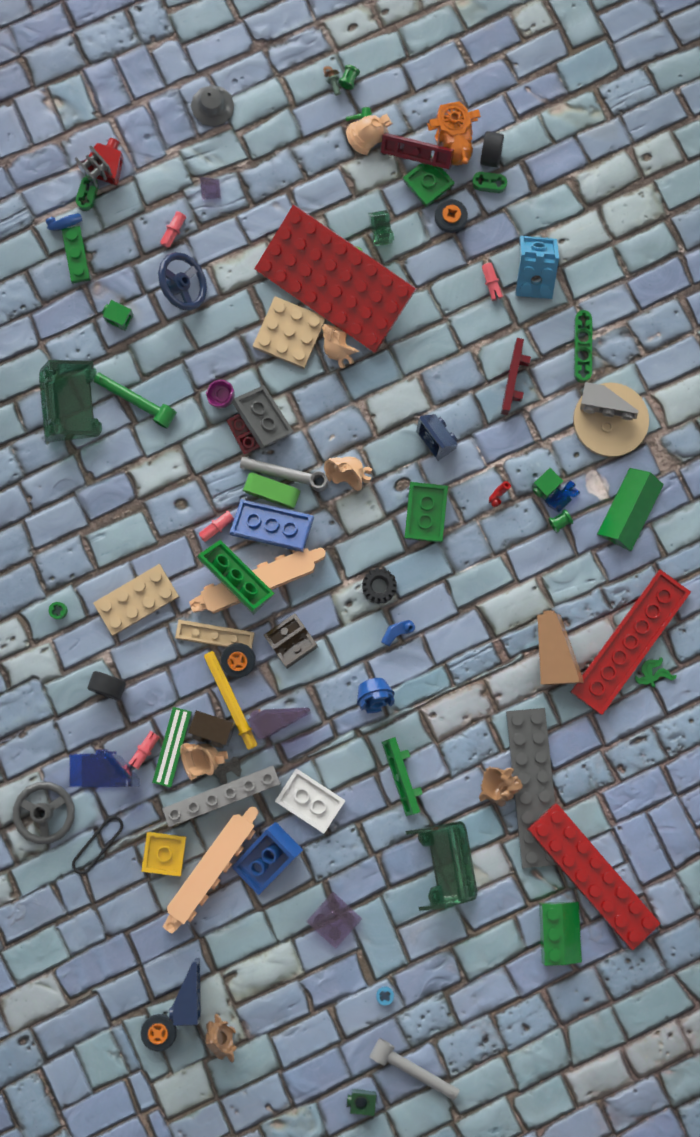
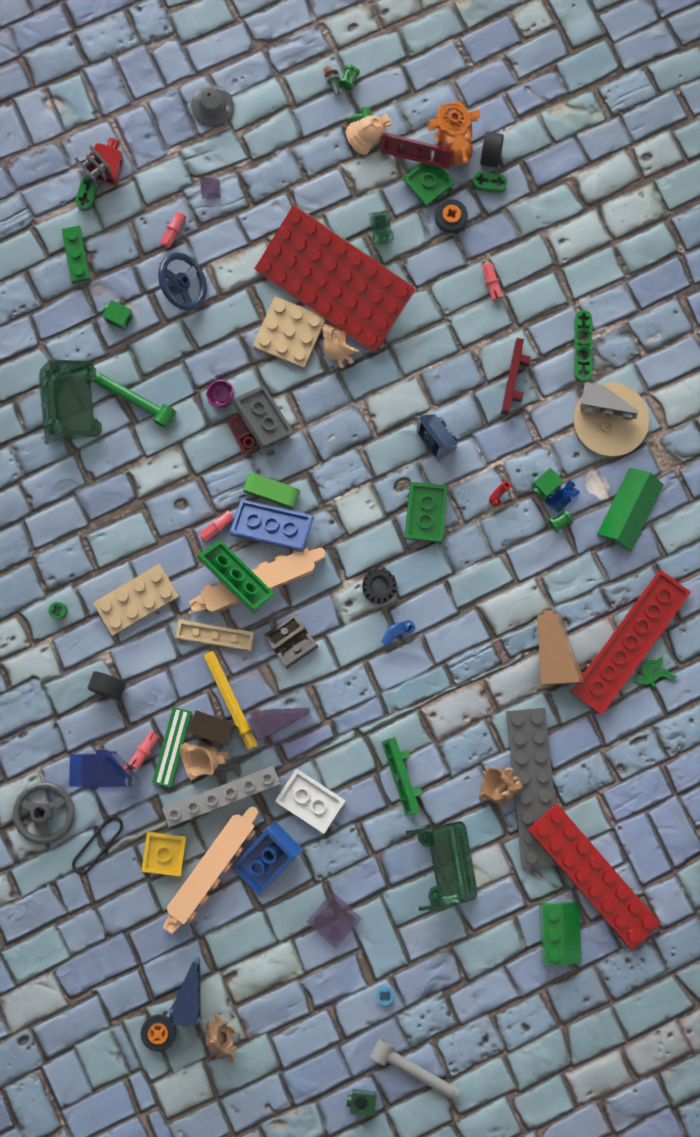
(64, 222): blue arm -> none
(234, 666): black wheel -> none
(285, 473): light grey piece -> none
(347, 470): light nougat helmet -> none
(374, 694): blue cone -> none
(540, 258): dark azure bracket -> none

